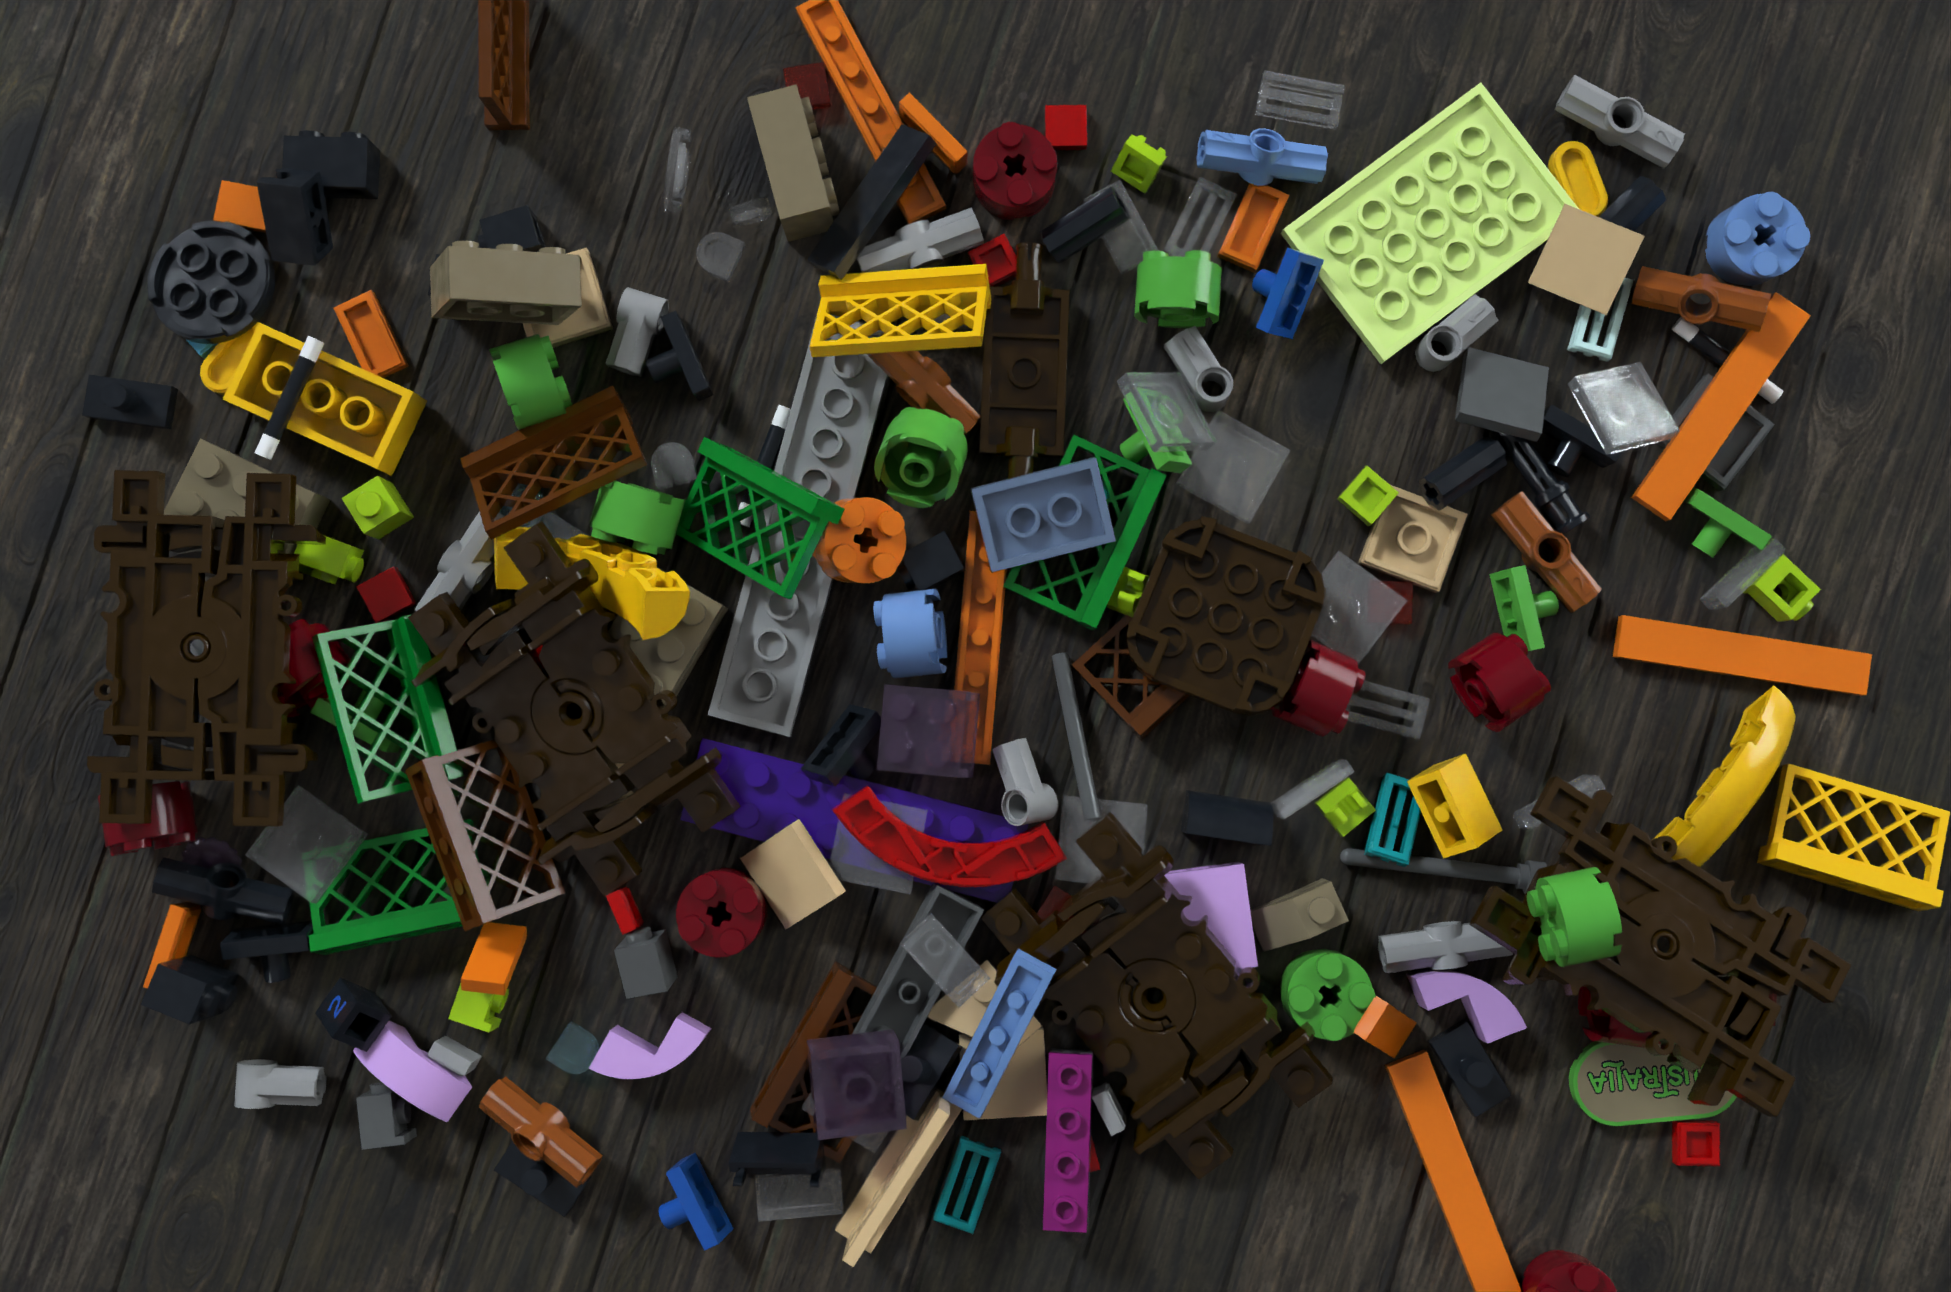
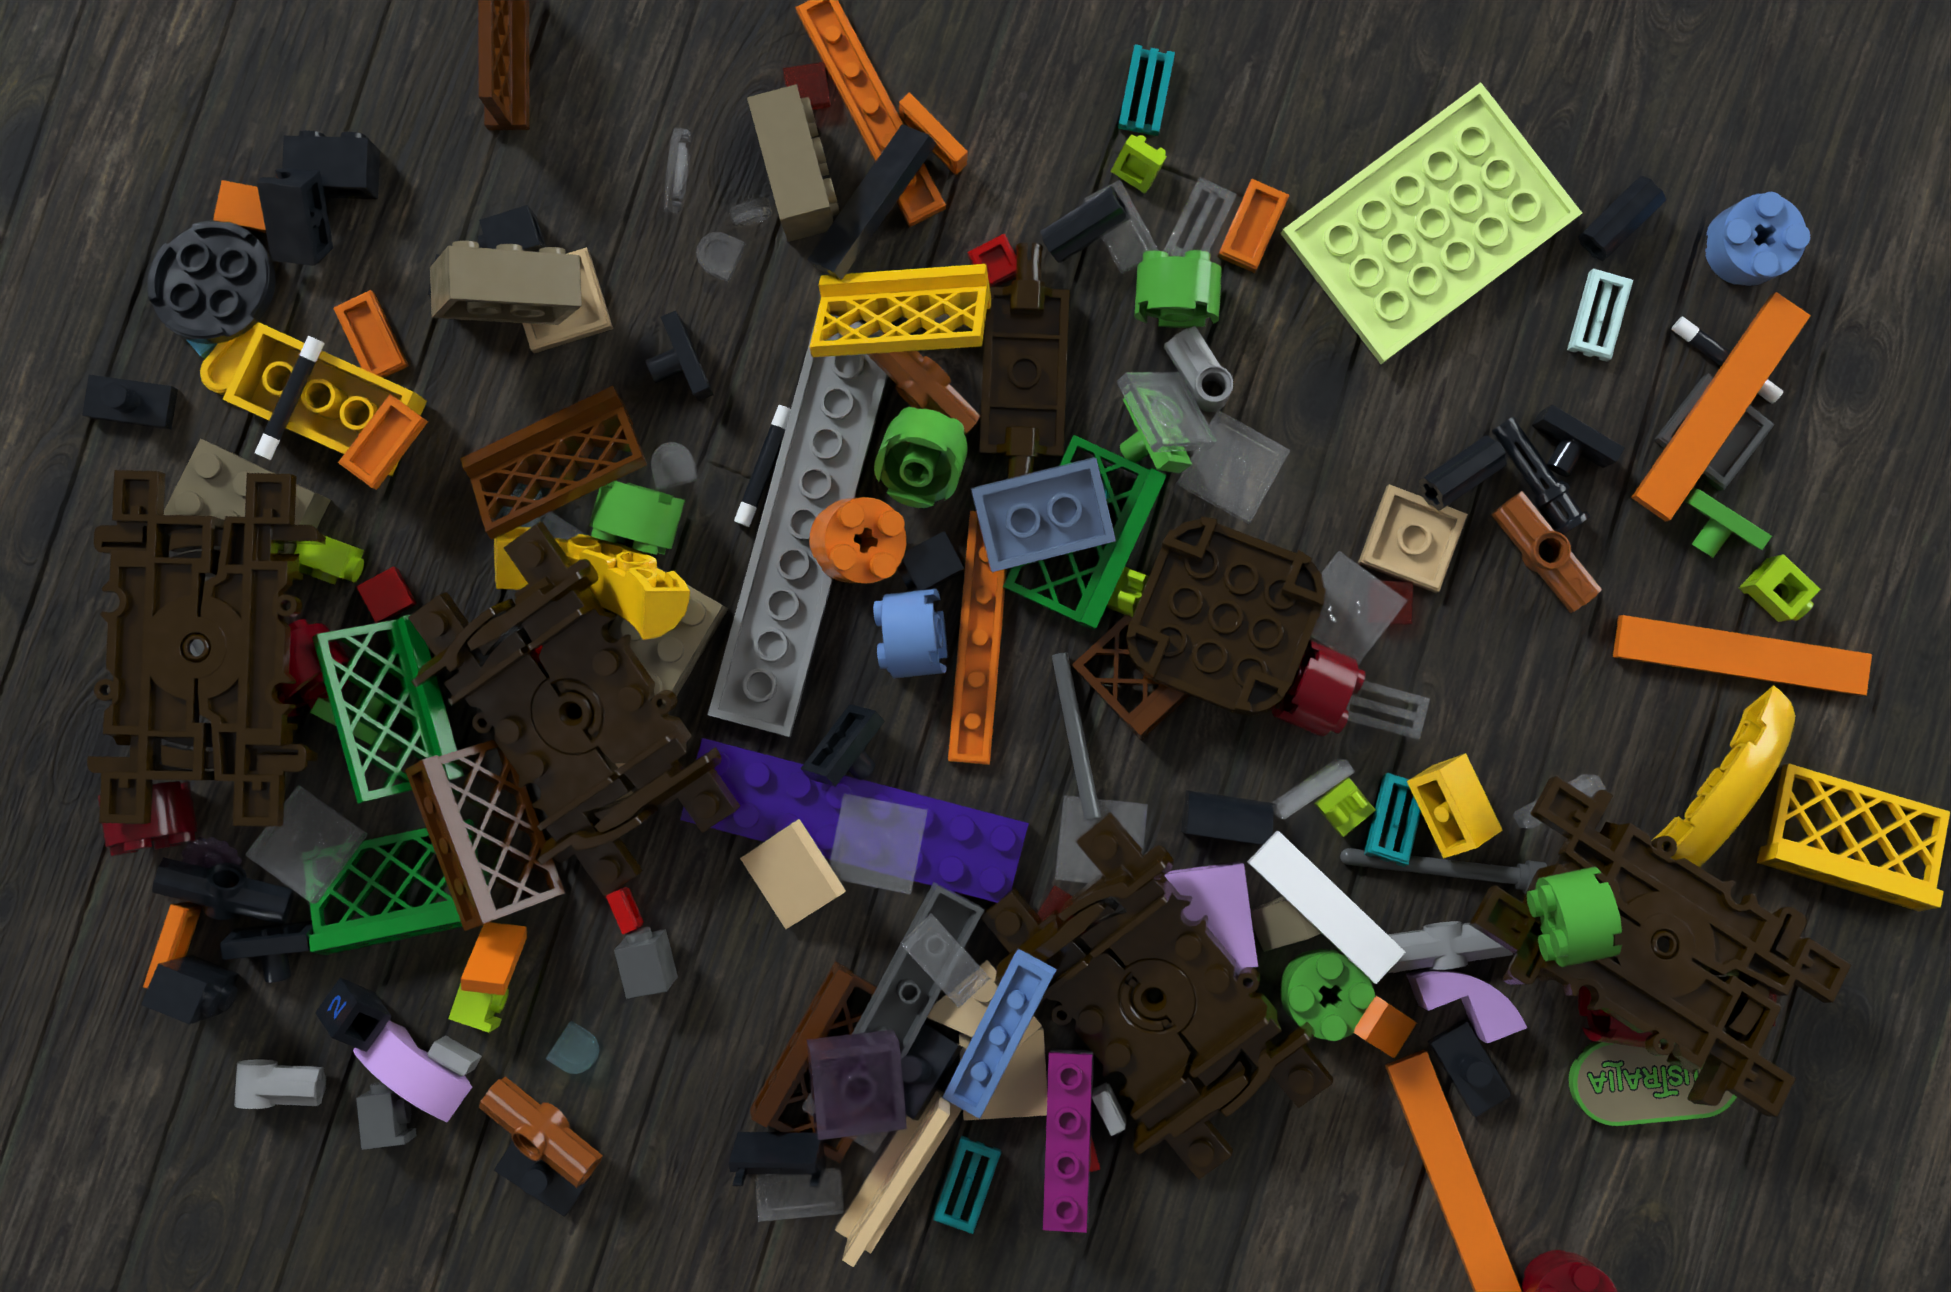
(377, 507): lime brick -> none
(383, 442): none -> orange tile
(464, 566): light grey piece -> none
(528, 380): bright green brick -> none
(631, 1057): lavender brick -> none
(638, 324): light grey piece -> none
(695, 1203): blue tile -> none
(699, 923): dark red brick -> none
(776, 490): green fence -> none
(923, 244): light grey piece -> none
(928, 731): clear purple brick -> none
(945, 860): red tile -> none
(1012, 148): dark red brick -> none
(1025, 796): light grey piece -> none
(1066, 126): red tile -> none
(1152, 57): none -> teal tile
(1261, 156): medium blue piece -> none
(1286, 292): blue tile -> none
(1305, 85): clear tile -> none
(1326, 907): none -> white tile
(1367, 495): lime tile -> none
(1456, 333): light grey piece -> none
(1498, 680): dark red brick -> none
(1502, 394): dark grey tile -> none
(1519, 607): bright green tile -> none
(1579, 176): yellow tile -> none
(1586, 259): tan tile -> none
(1623, 408): clear tile -> none
(1643, 132): light grey piece -> none
(1696, 1143): red tile -> none
(1728, 303): dark orange piece -> none
(1742, 575): clear tile -> none

